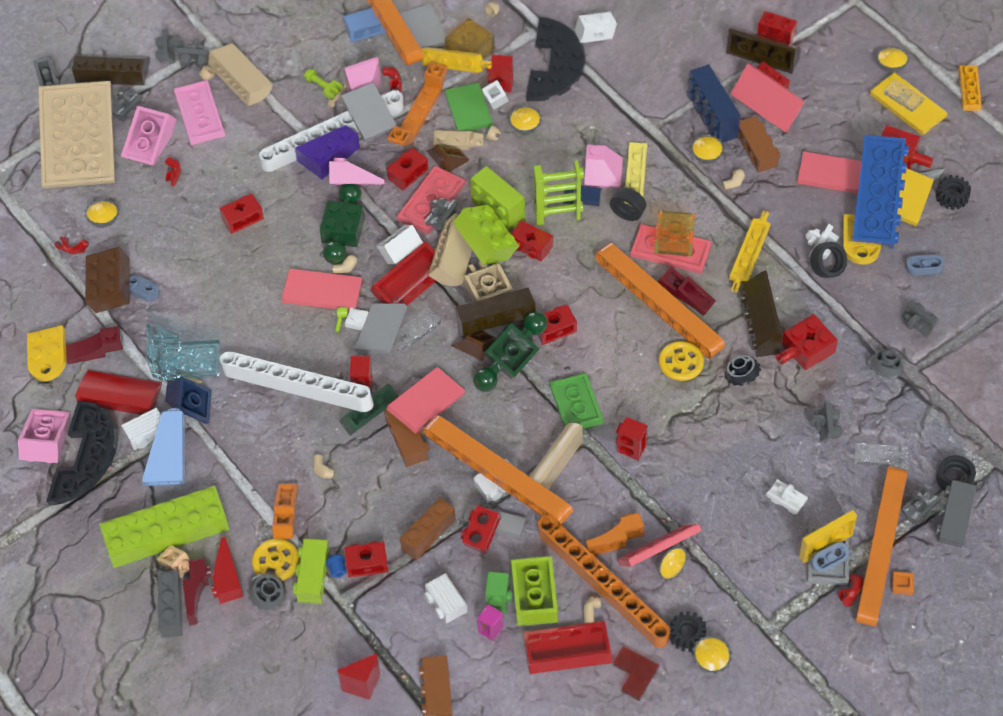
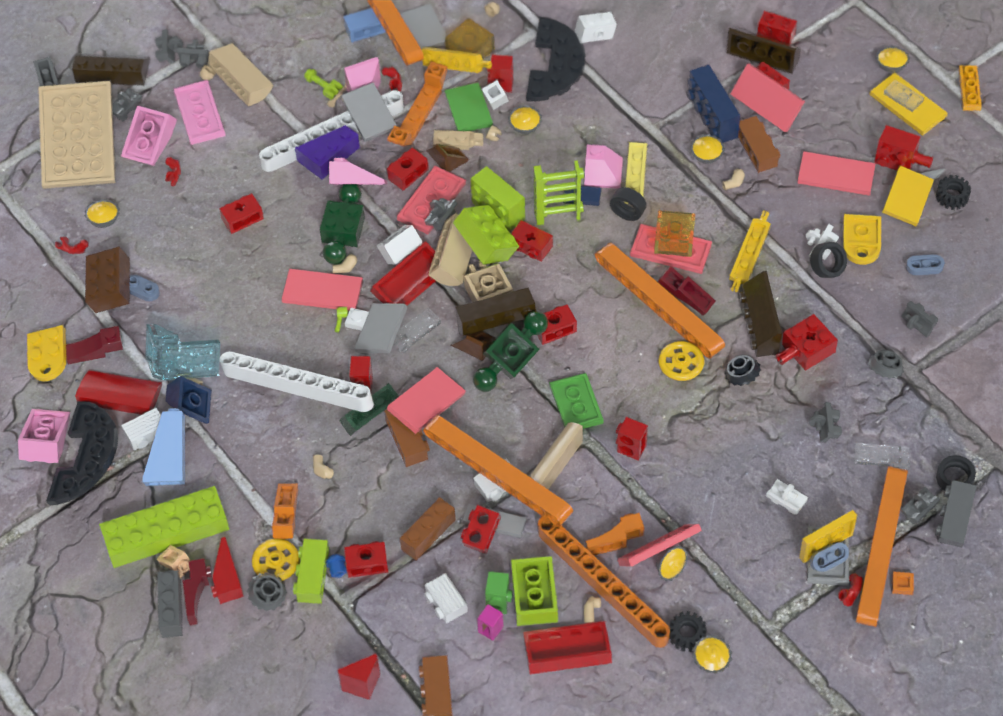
(640, 670): clear red tile -> none
(880, 190): blue bracket -> none

